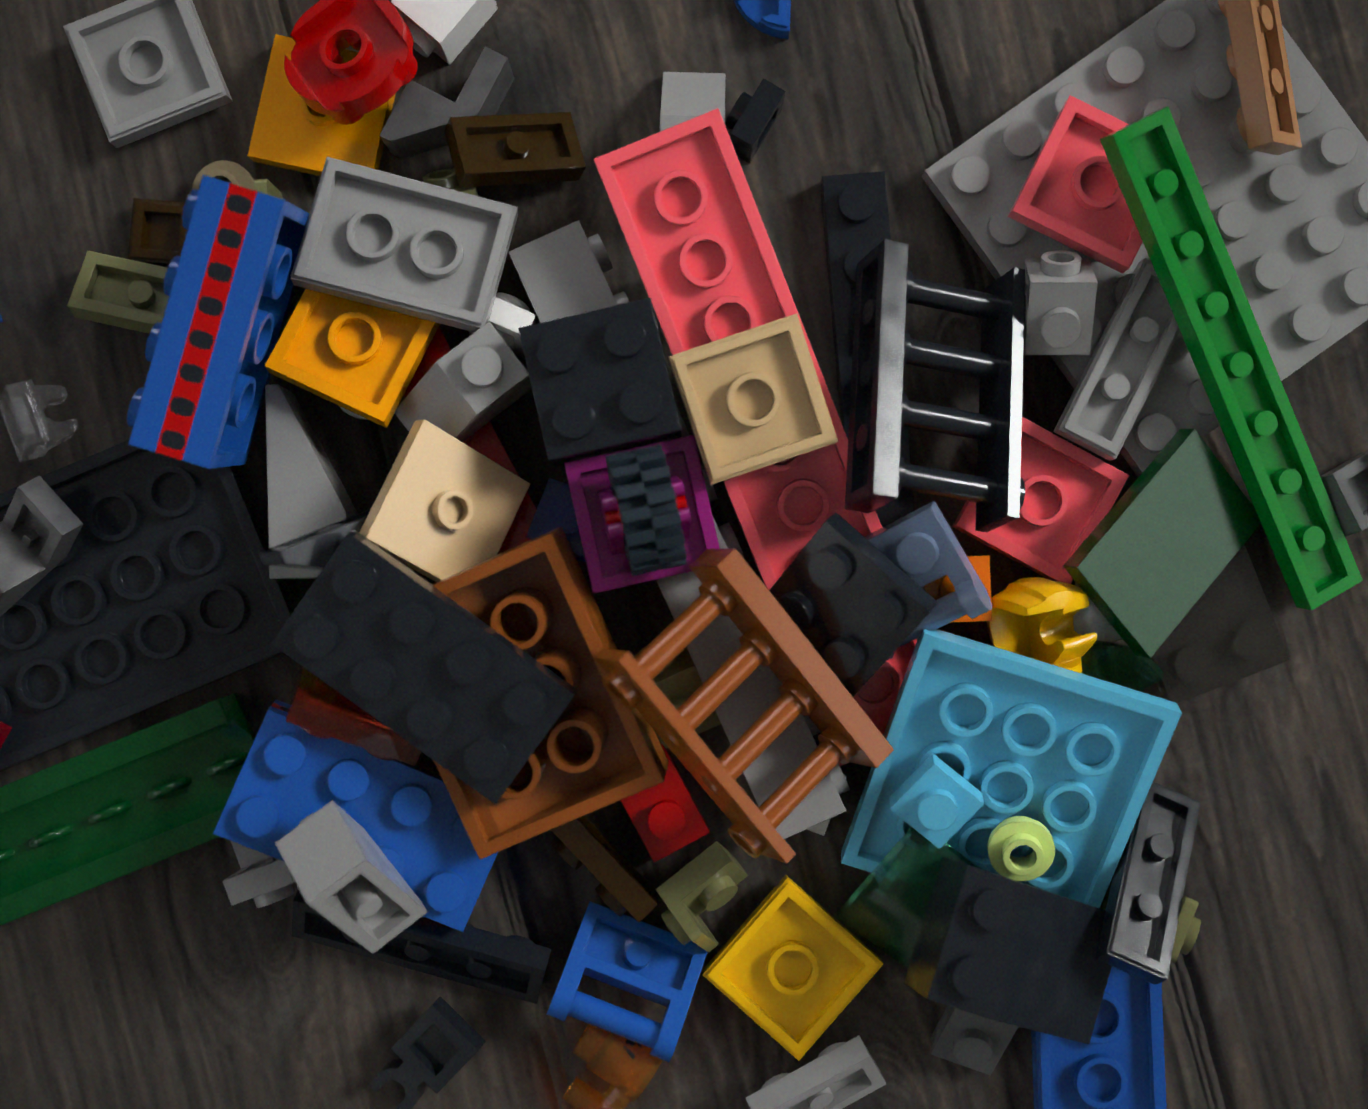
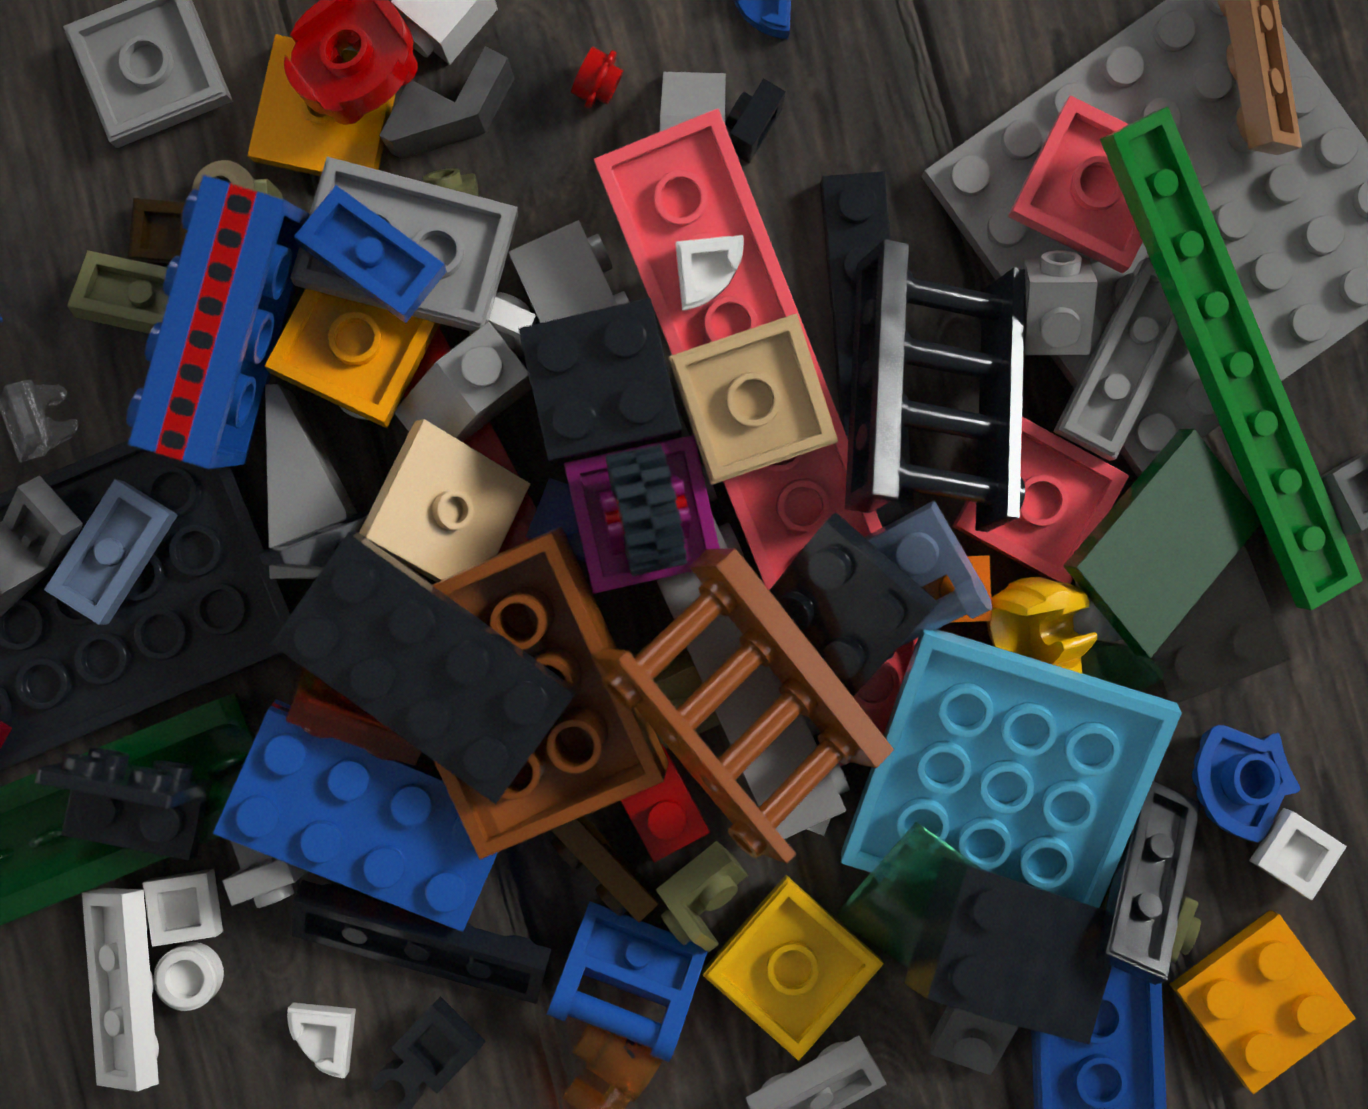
(110, 552): none -> sand blue plate
(120, 988): none -> white plate
(131, 804): none -> black bracket
(183, 907): none -> white plate
(188, 976): none -> white tile
(324, 1035): none -> white tile
(349, 878): light grey slope -> none
(370, 253): none -> blue plate
(514, 149): dark brown plate -> none
(597, 77): none -> red plate
(706, 268): none -> white tile
(936, 801): medium azure plate -> none
(1021, 832): yellowish green plate -> none
(1242, 780): none -> blue animal
(1262, 1001): none -> light orange plate
(1298, 853): none -> white plate

